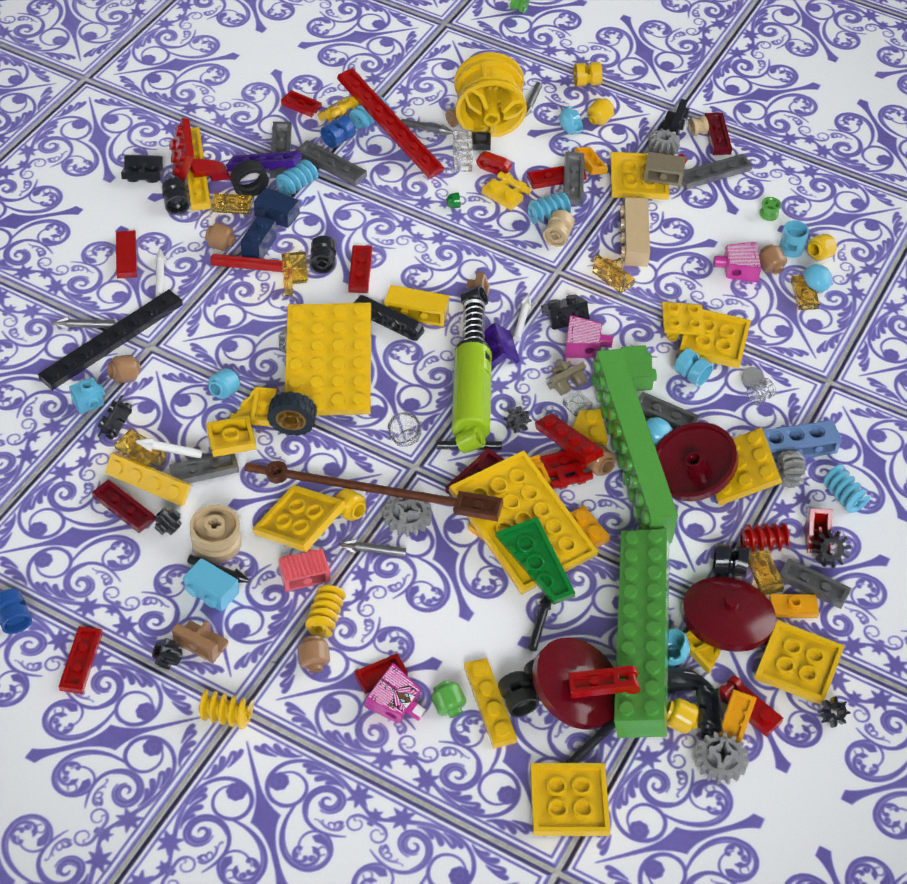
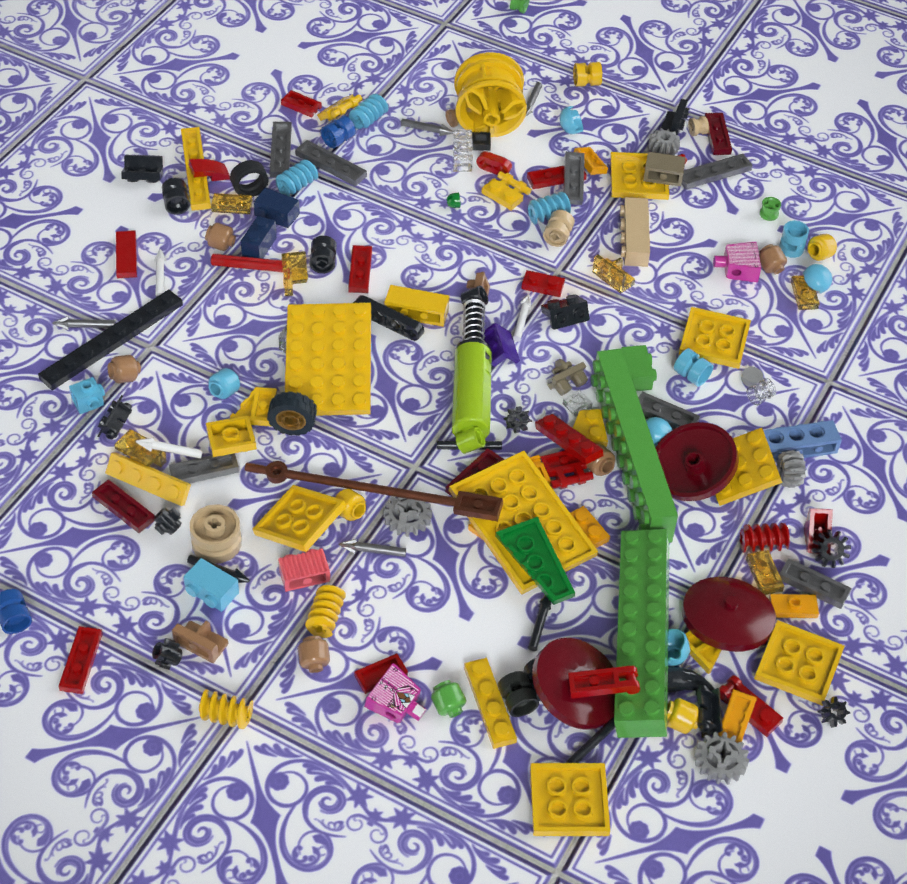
(182, 149): red plate -> none
(268, 160): dark purple plate -> none
(390, 123): red tile -> none
(404, 429): clear hair -> none
(543, 283): none -> red plate
(585, 338): dark pink torso -> none
(600, 112): yellow head -> none
(682, 319): yellow hinge -> none
(731, 560): black wheel -> none
(845, 489): medium azure piece -> none

